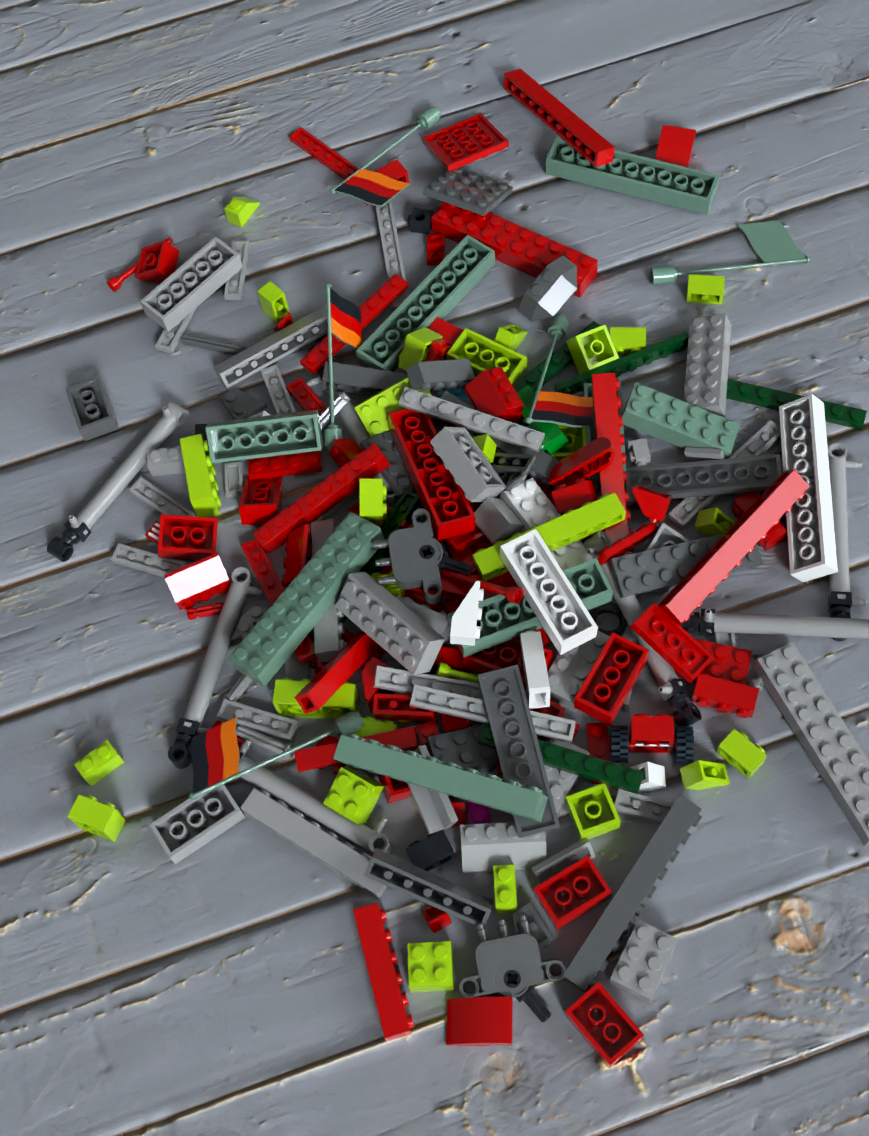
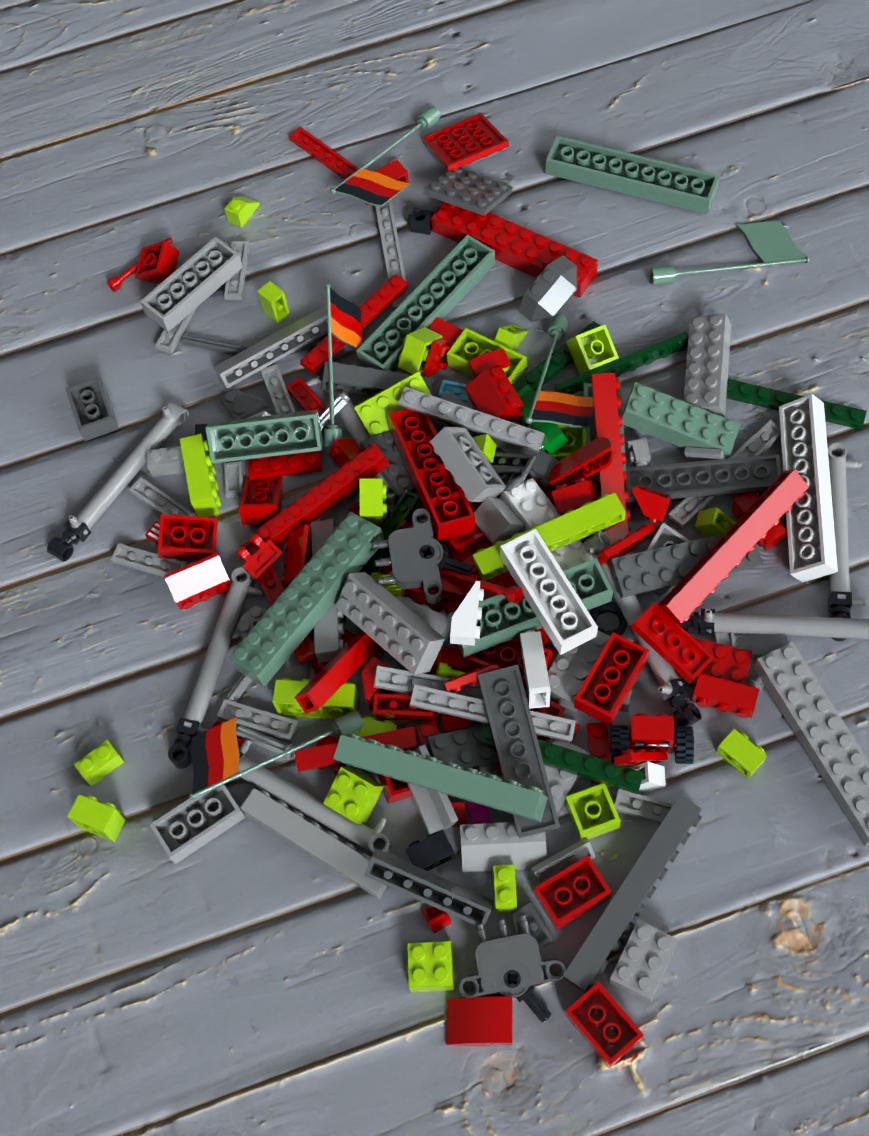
(204, 611): red axle -> none
(261, 559): none -> red plate
(286, 321): red slope -> none
(382, 972): red brick -> none
(435, 248): red slope -> none
(440, 374): dark grey brick -> none
(455, 684): none -> red plate
(488, 361): none -> red slope
(559, 118): red brick -> none
(628, 339): lime brick -> none
(637, 757): none -> red plate
(676, 145): red slope -> none
(704, 775): lime slope -> none
(705, 289): lime brick -> none

